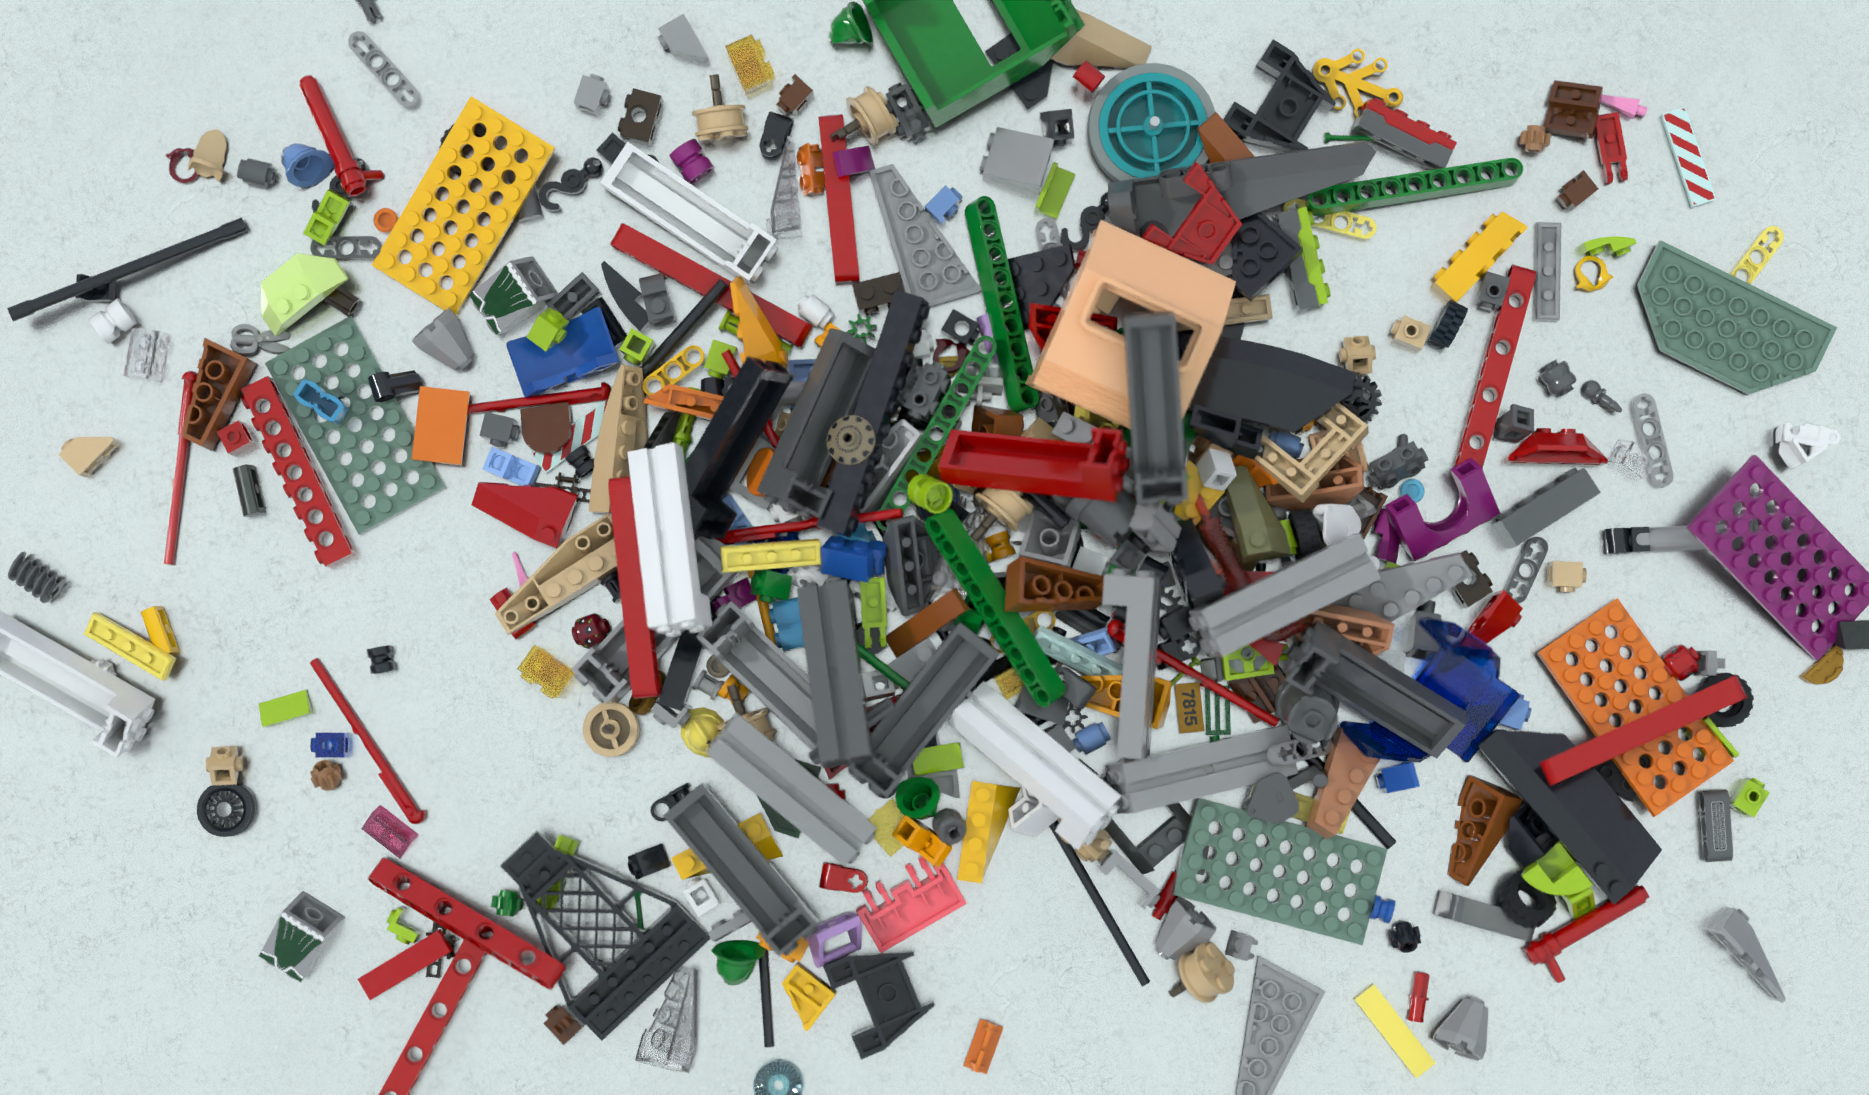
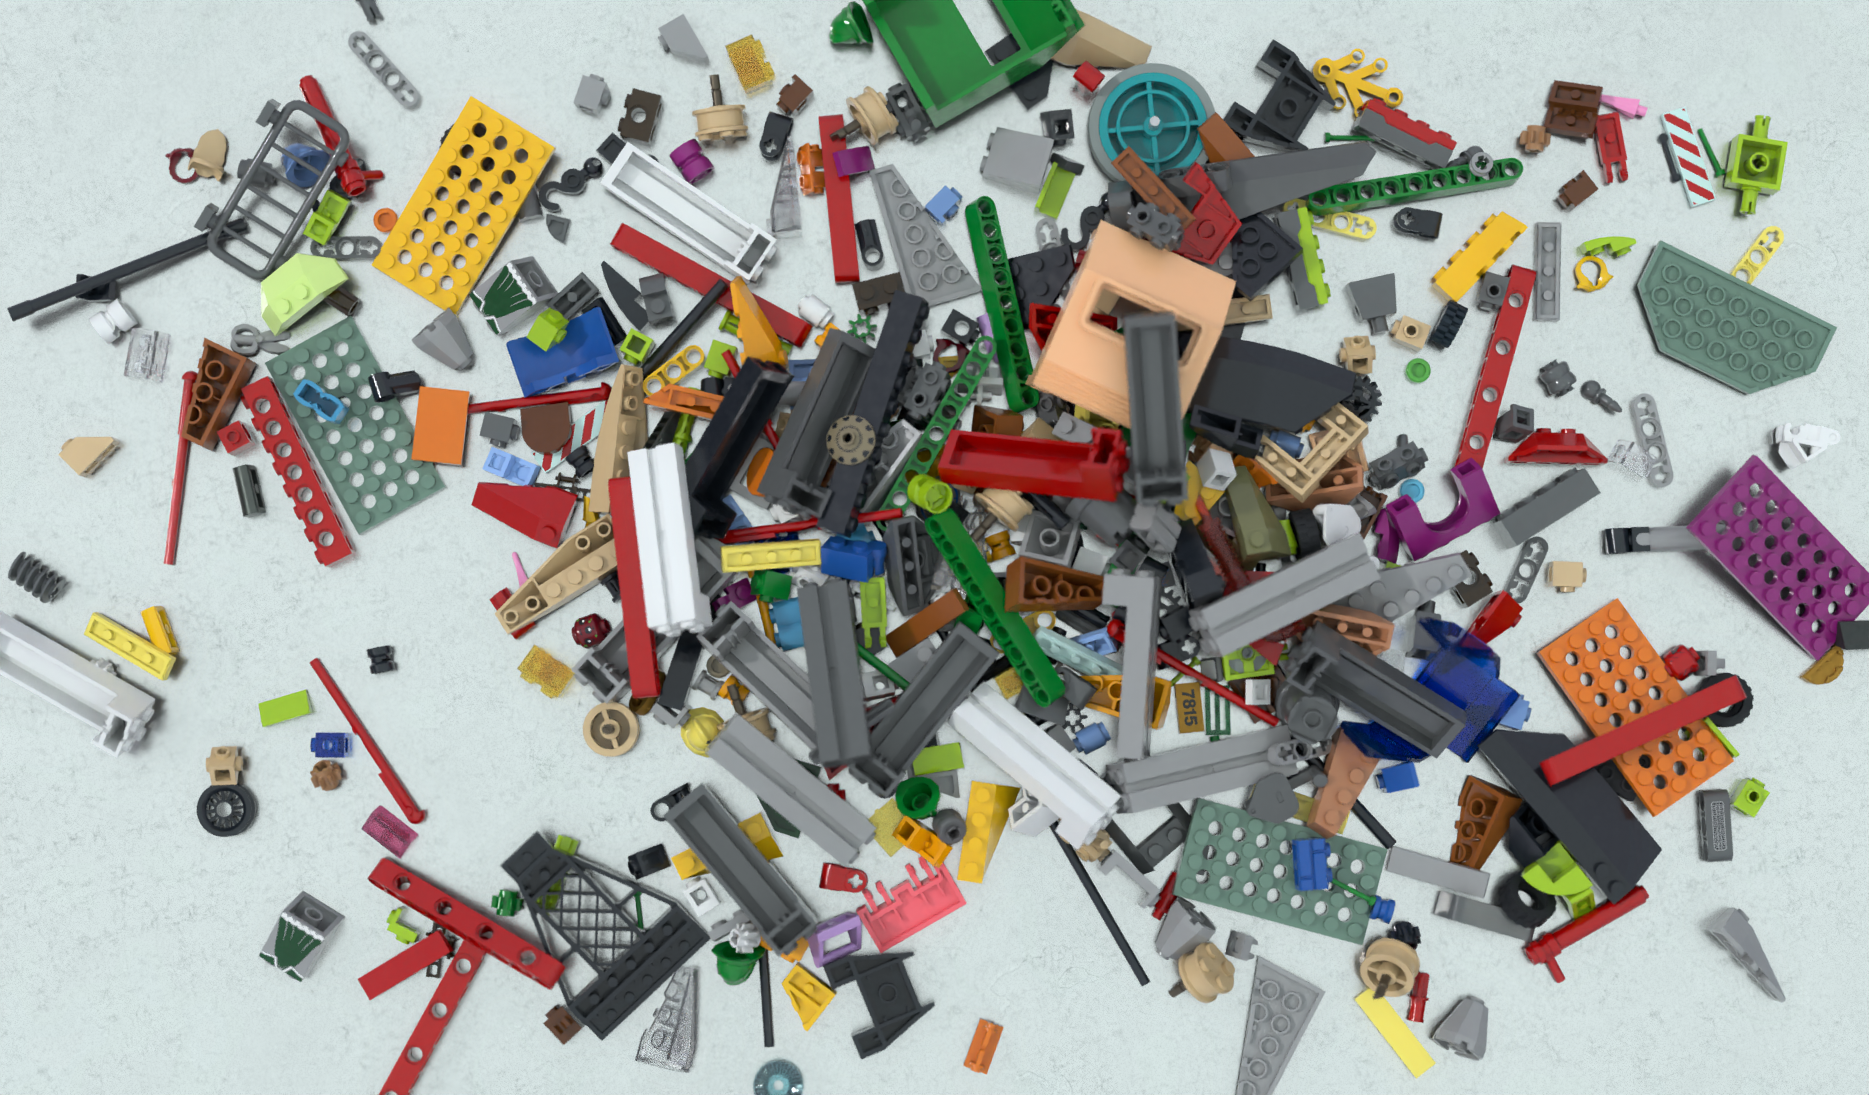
(217, 223): none -> dark grey bar
(558, 227): none -> dark grey tile
(589, 517): none -> yellow bar
(744, 938): none -> white gear
(869, 242): none -> black piece
(1067, 163): none -> dark grey tile
(1150, 186): none -> dark orange tile
(1157, 228): none -> dark grey brick
(1257, 691): none -> white plate
(1311, 863): none -> blue brick
(1371, 900): none -> green piece
(1374, 300): none -> dark grey torso
(1390, 968): none -> tan wheel
(1417, 370): none -> bright green tile
(1423, 222): none -> black piece
(1438, 872): none -> light grey tile
(1465, 157): none -> dark grey bar
(1484, 157): none -> light grey bush
(1662, 138): none -> black hinge
(1720, 172): none -> green piece
(1769, 157): none -> lime brick

